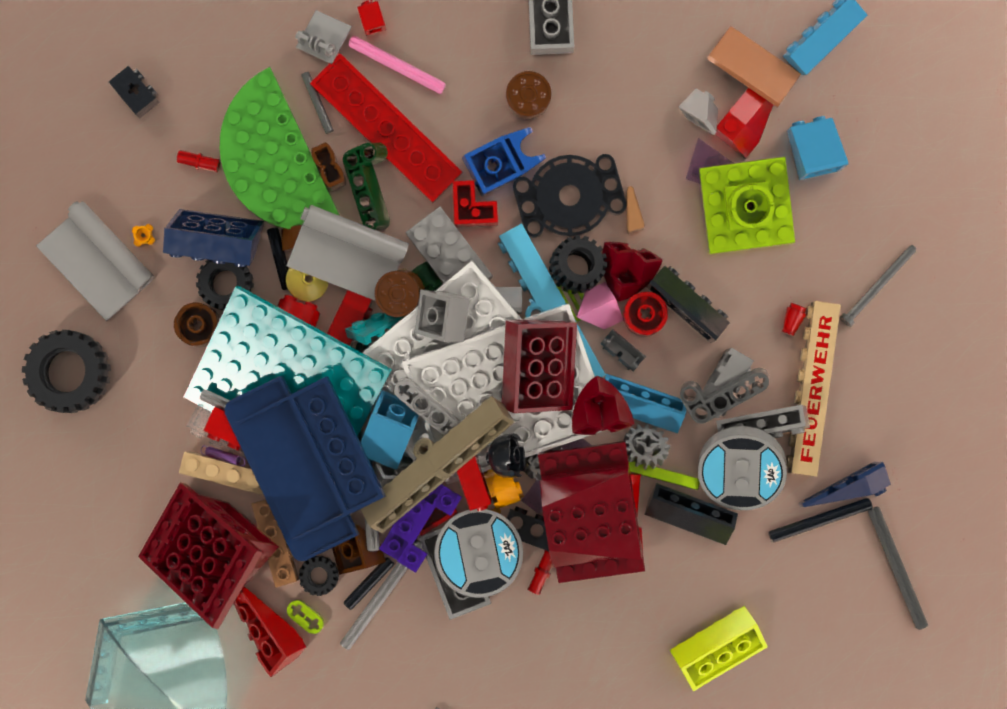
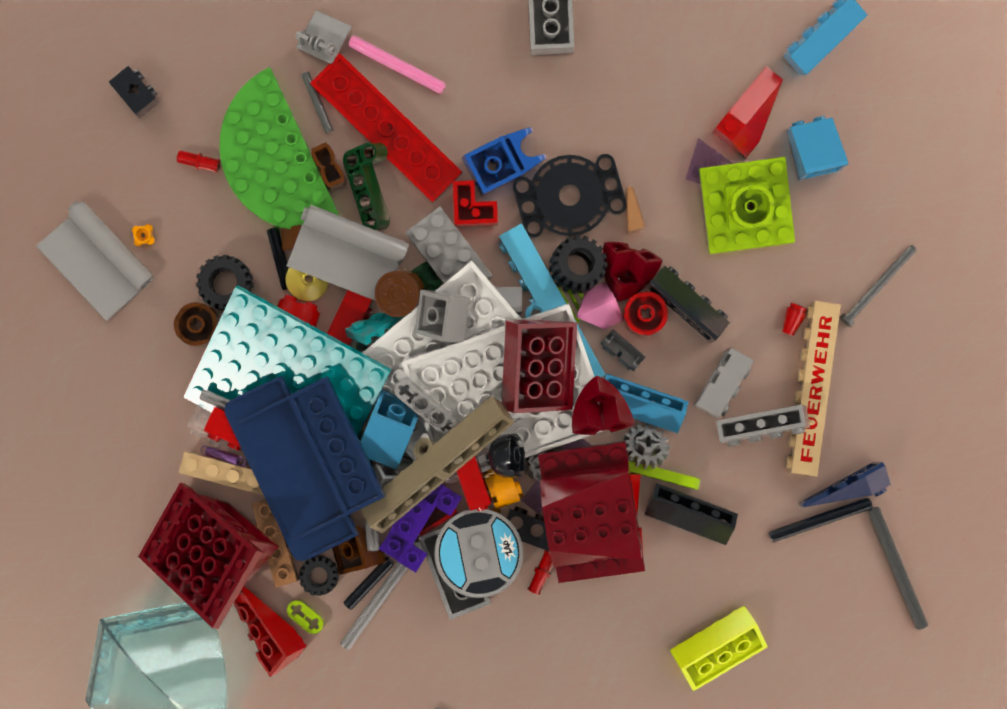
(38, 366): black tyre -> none
(212, 237): dark blue slope -> none
(371, 17): red brick -> none
(528, 94): reddish brown wheel -> none
(701, 110): light grey slope -> none
(726, 391): dark grey beam -> none
(742, 468): brick -> none
(754, 66): nougat tile -> none

